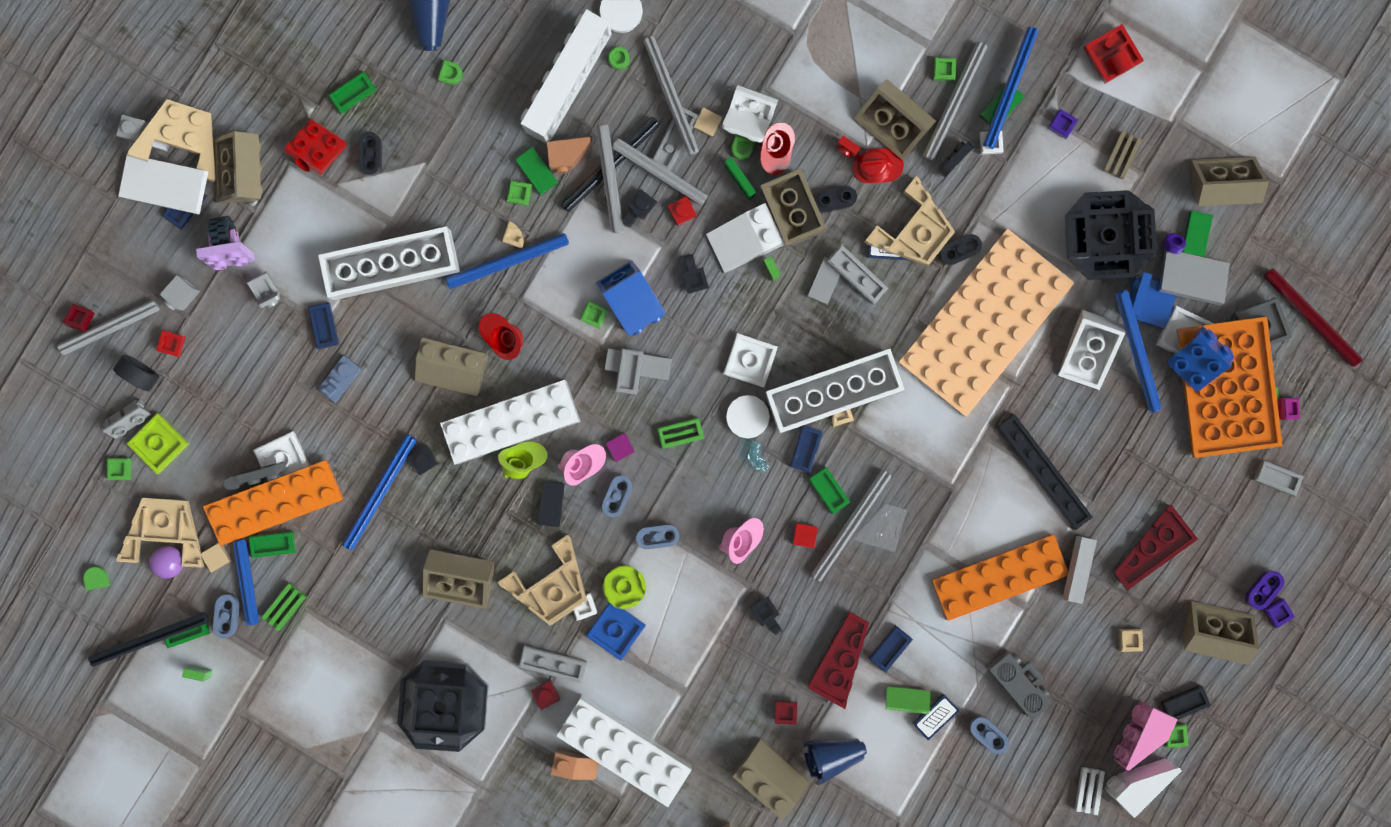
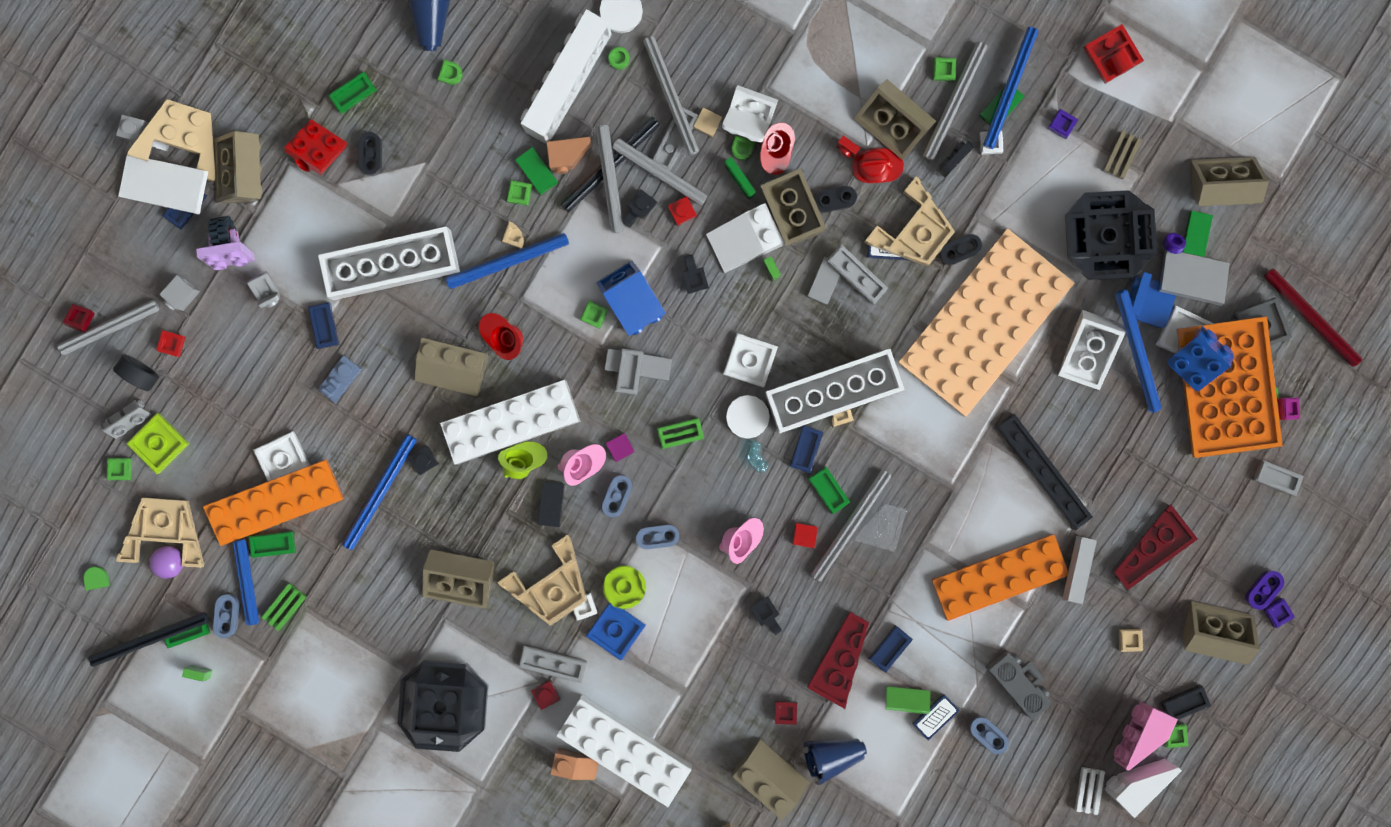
(215, 557): tan tile -> none
(253, 476): dark grey hinge -> none

